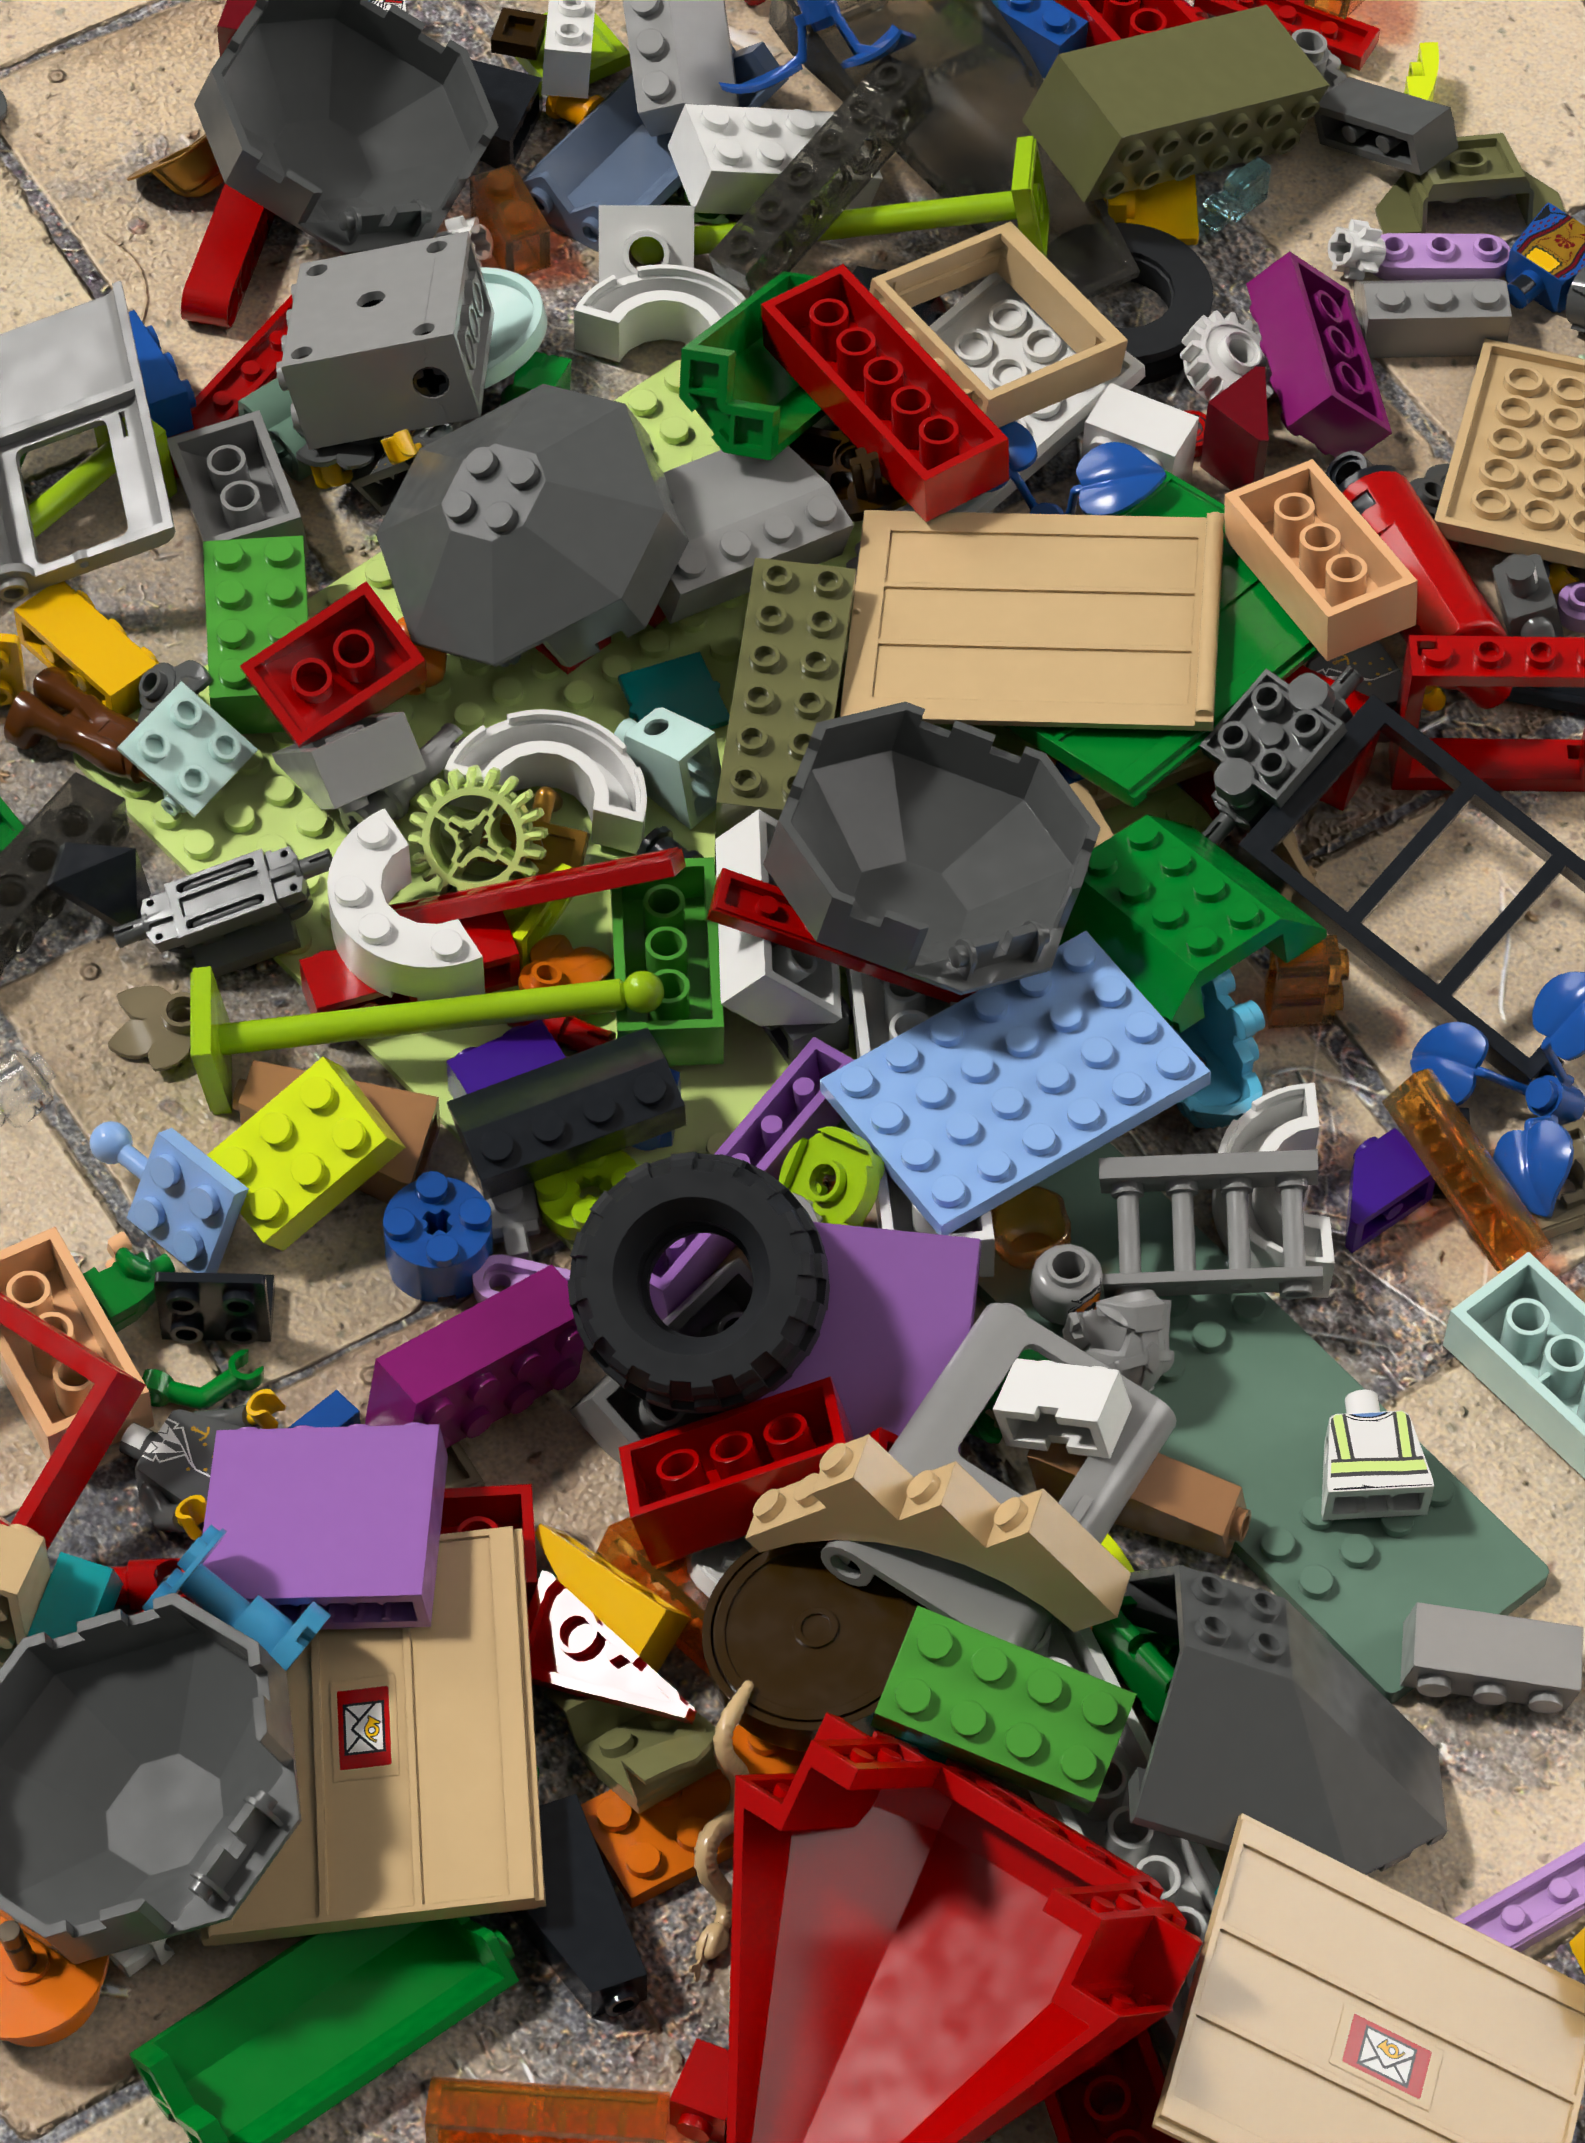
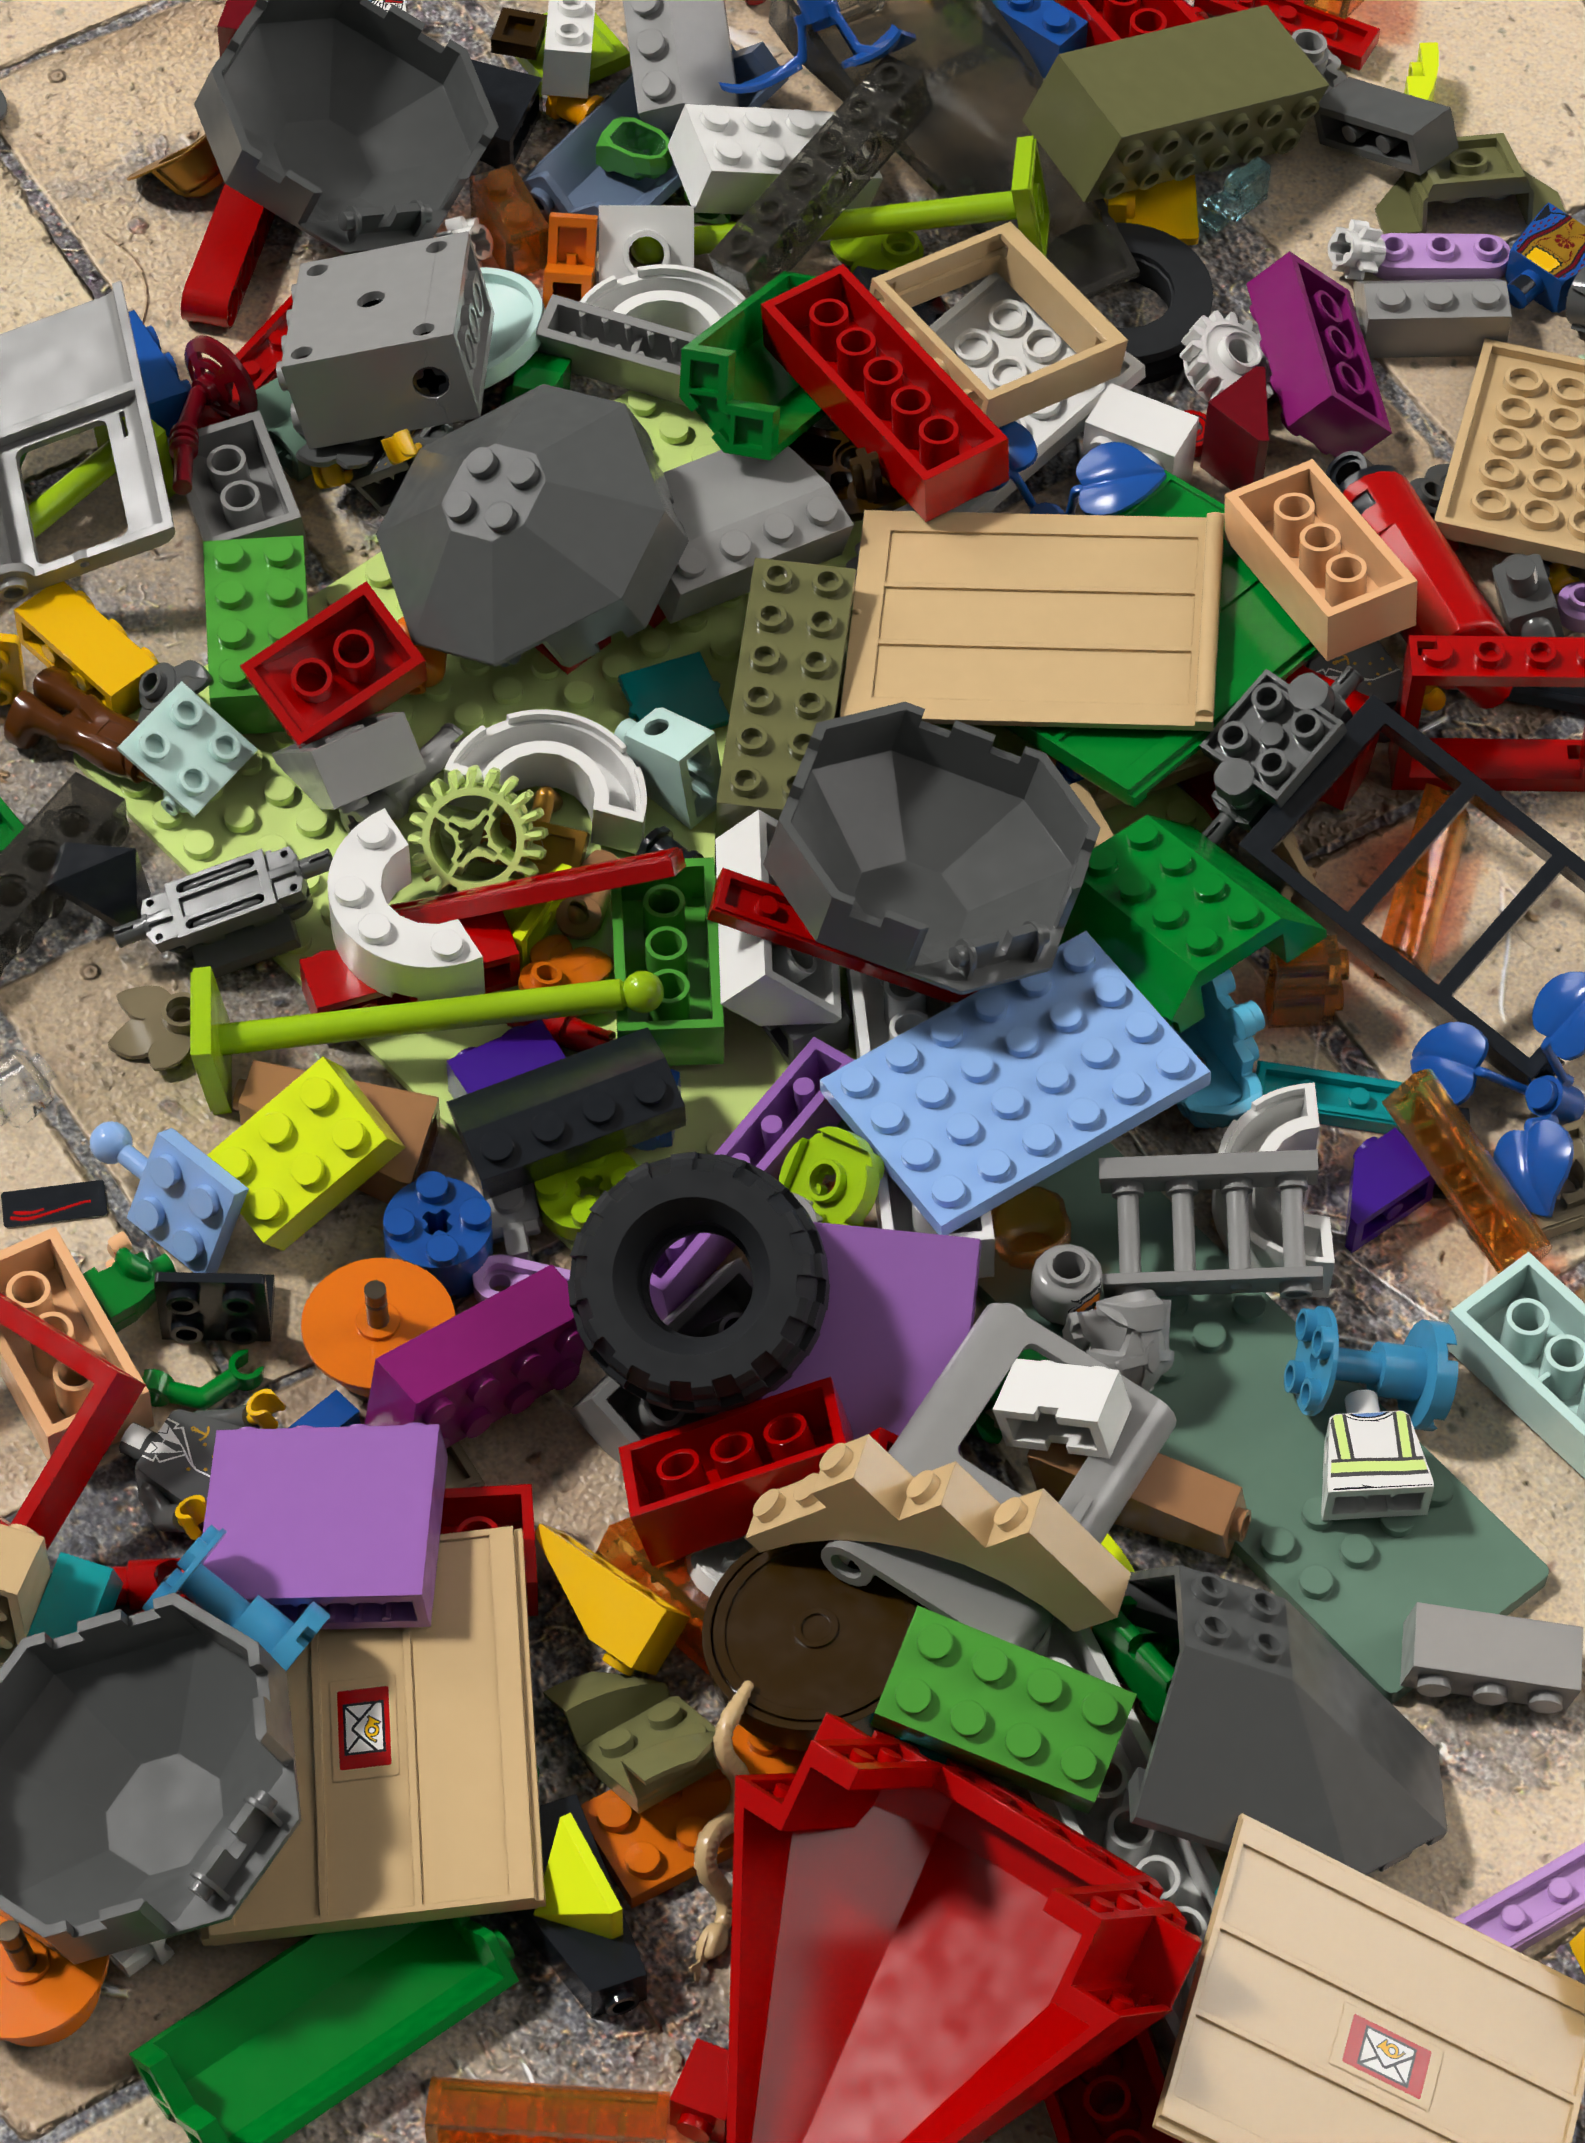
(54, 1203): none -> black sticker
(209, 389): none -> dark red dish
(368, 1312): none -> orange piece
(571, 256): none -> orange brick
(577, 1886): none -> neon yellow slope
(583, 915): none -> medium nougat piece
(585, 1658): wing -> none
(614, 347): none -> light grey brick
(633, 149): none -> bright green rock
(879, 251): none -> lime plate
(1341, 1097): none -> teal tile
(1410, 1372): none -> dark azure piece
(1425, 890): none -> clear orange brick

